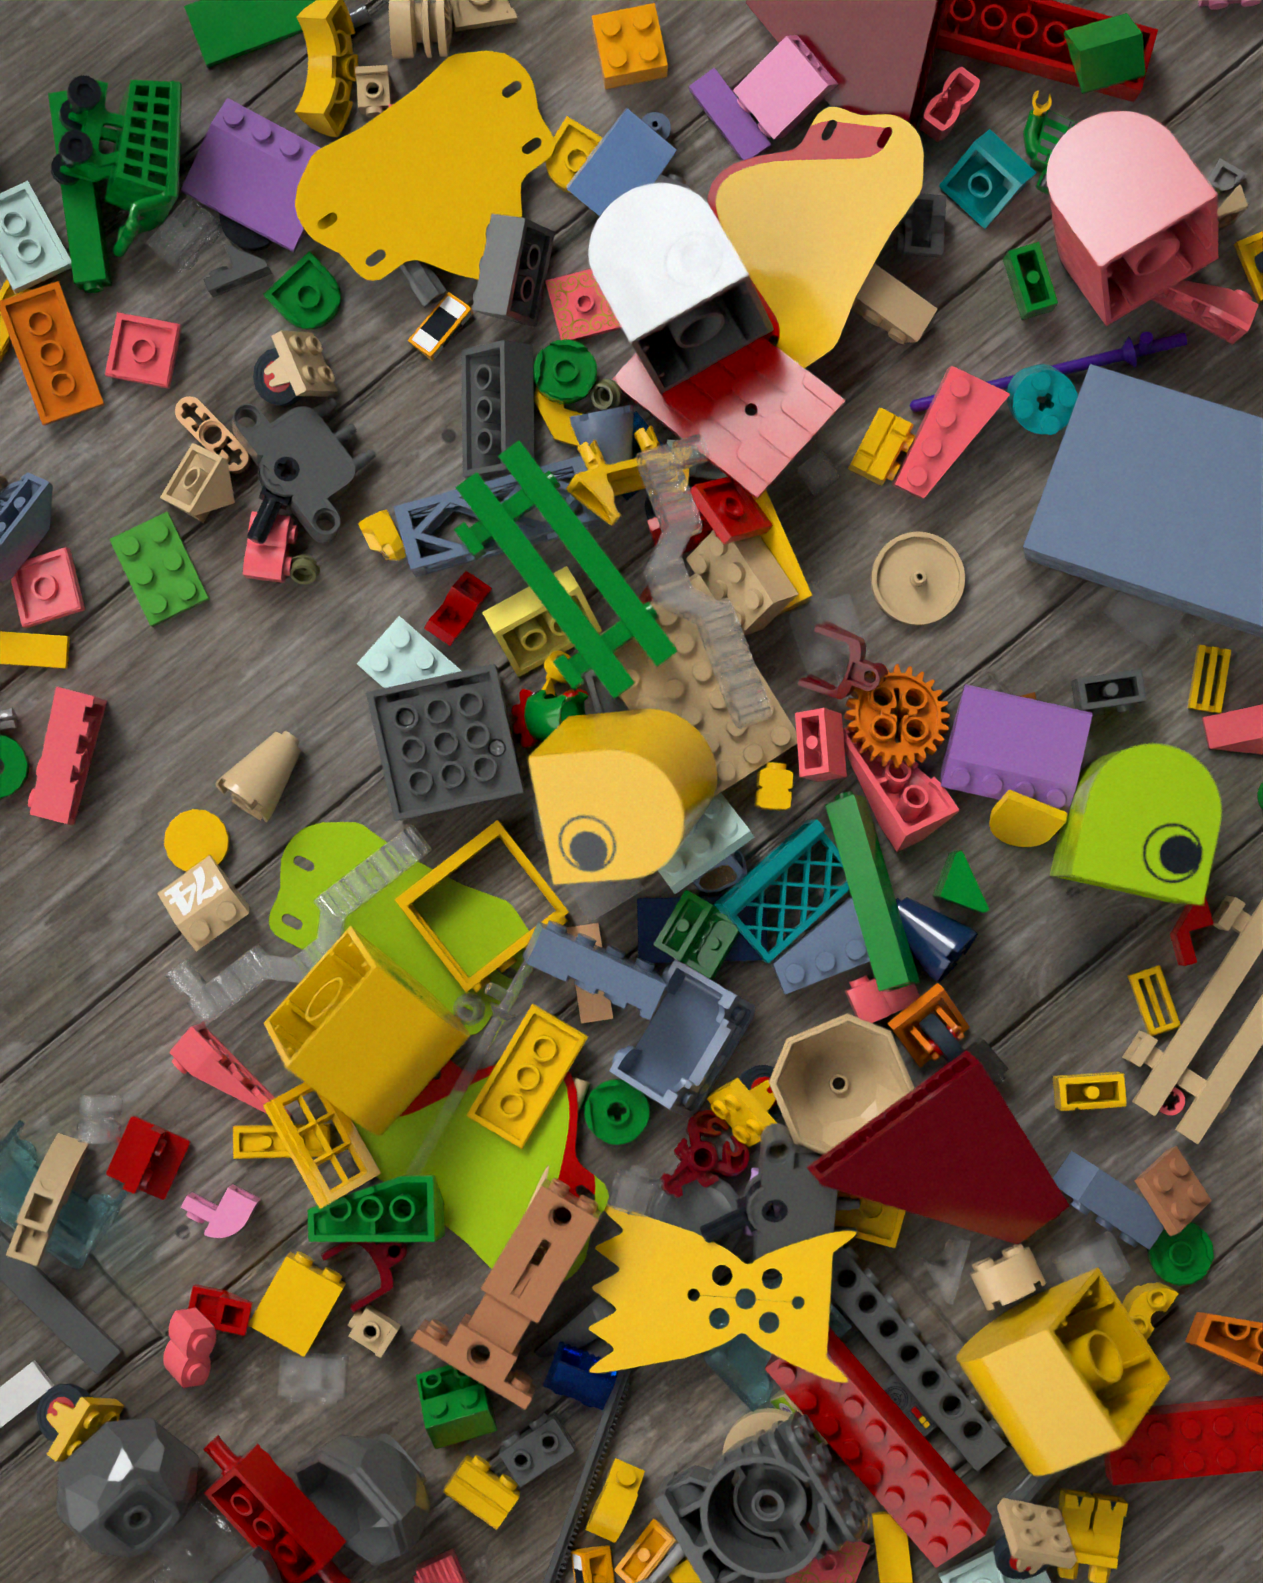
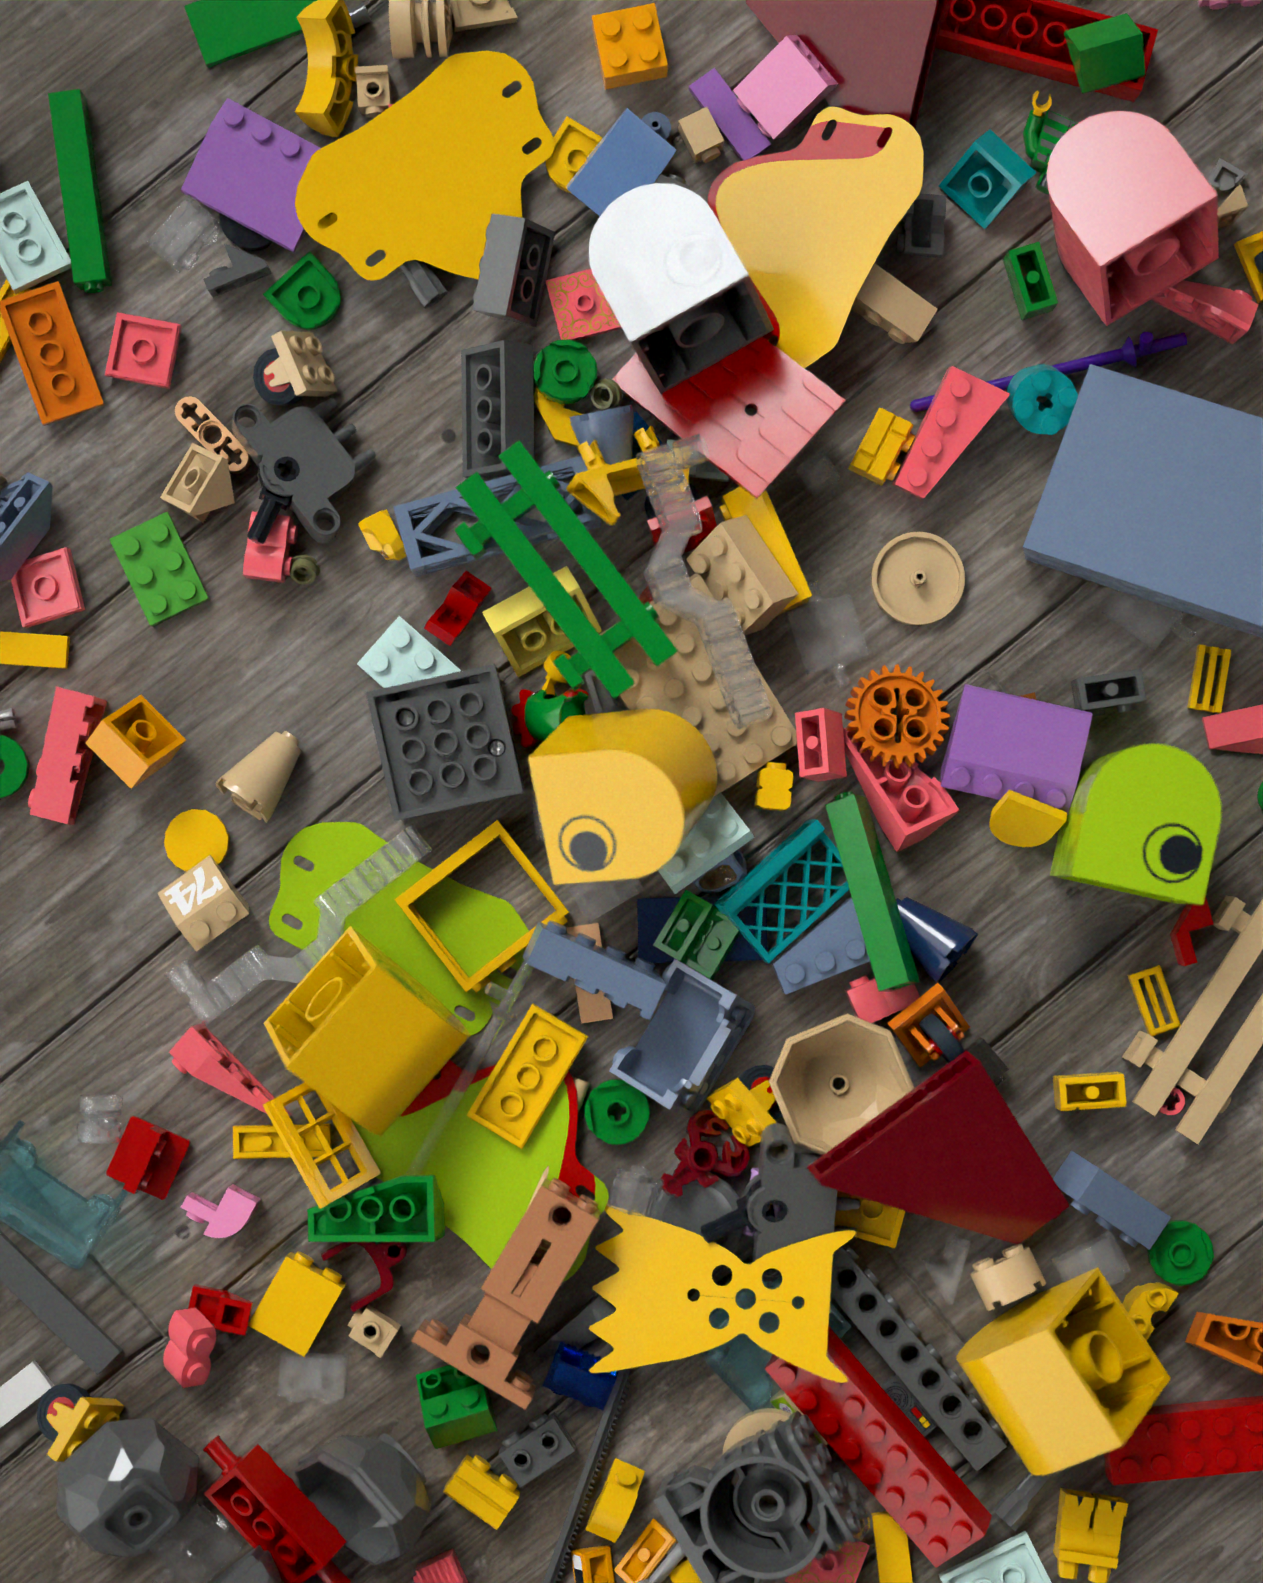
(46, 1198): tan slope -> none
(127, 188): green piece -> none
(135, 741): none -> light orange brick
(440, 326): slope -> none
(474, 1001): clear cone -> none
(701, 135): none -> tan brick
(730, 510): red plate -> none
(858, 670): dark red piece -> none
(949, 104): coral brick -> none
(959, 884): green slope -> none
(1032, 1540): tan plate -> none
(1173, 1191): nougat plate -> none

